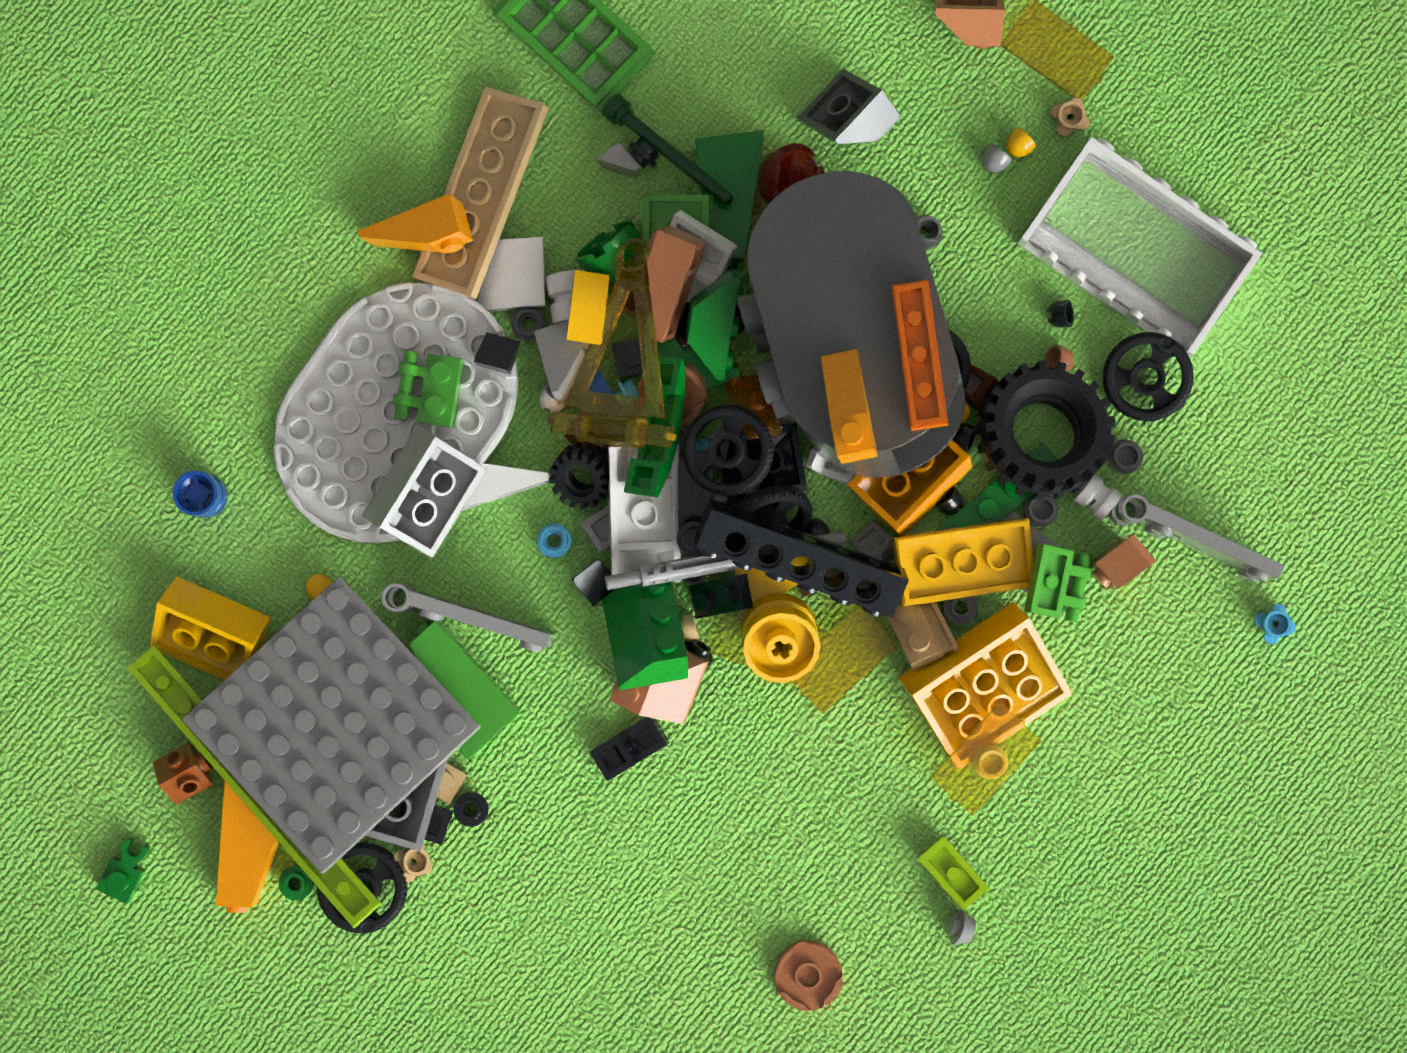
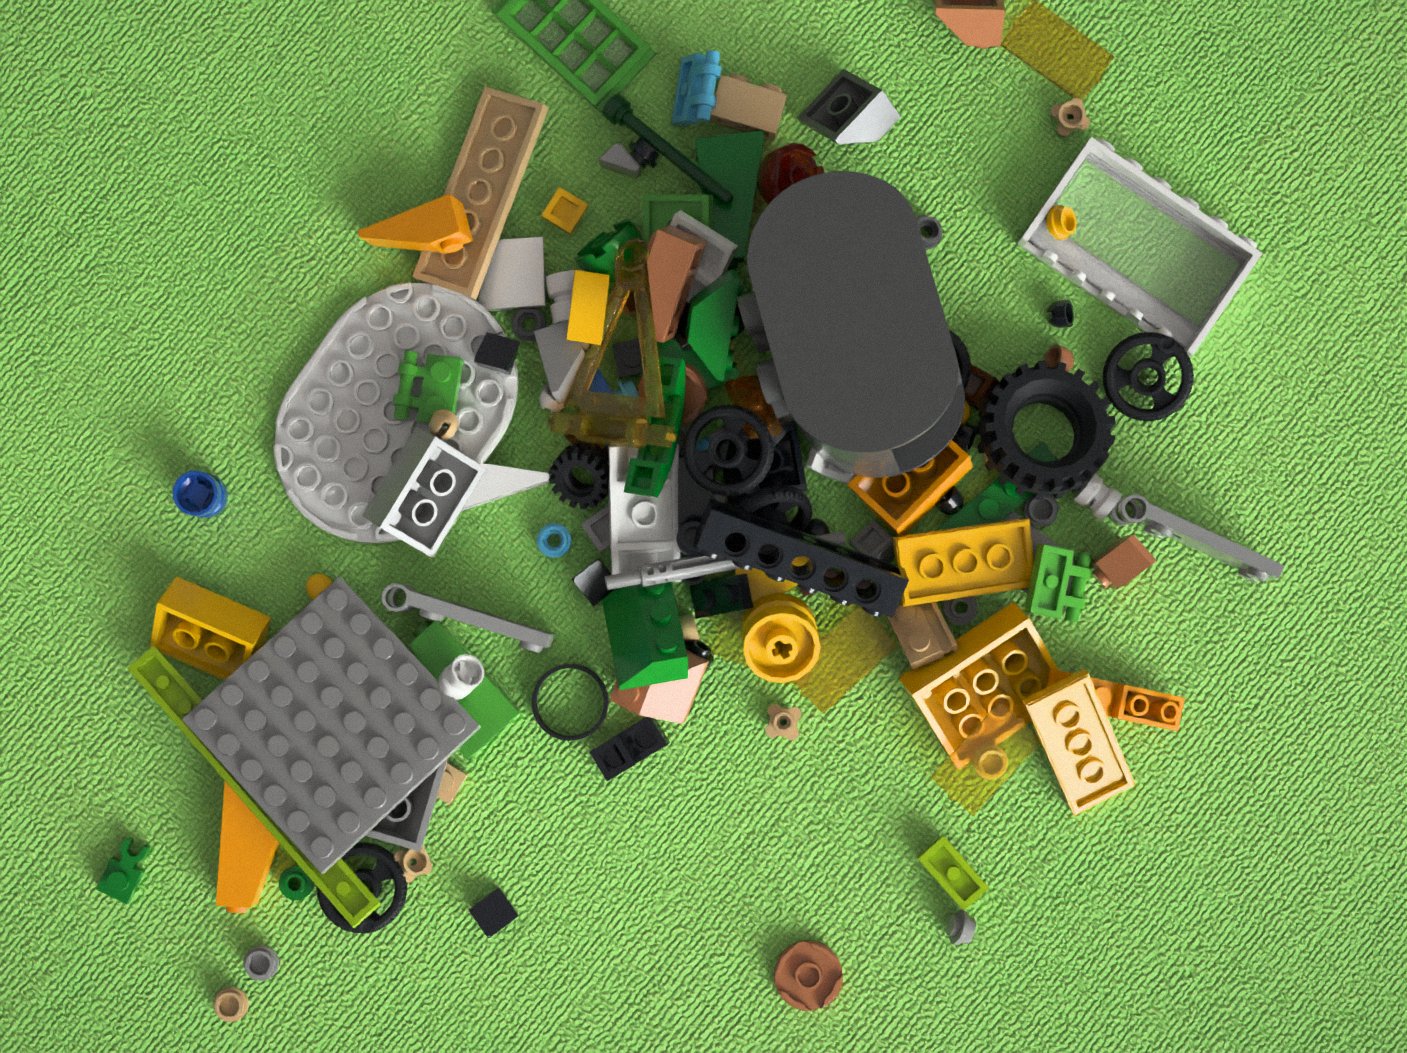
(183, 773): dark orange brick -> none
(231, 1004): none -> tan plate
(261, 962): none -> light grey plate
(437, 421): none -> tan hinge
(439, 824): black plate -> none
(461, 676): none -> white wheel
(482, 809): black plate -> none
(493, 912): none -> black slope
(545, 727): none -> black tyre
(565, 211): none -> yellow plate
(696, 88): none -> medium azure plate
(748, 106): none -> tan brick
(776, 729): none -> tan plate
(848, 407): light orange slope -> none
(919, 355): orange tile -> none
(995, 159): light grey hinge -> none
(1020, 143): yellow hinge -> none
(1061, 222): none -> yellow plate
(1078, 742): none -> tile
(1125, 456): dark grey plate -> none
(1133, 702): none -> light orange slope
(1284, 627): medium azure plate -> none

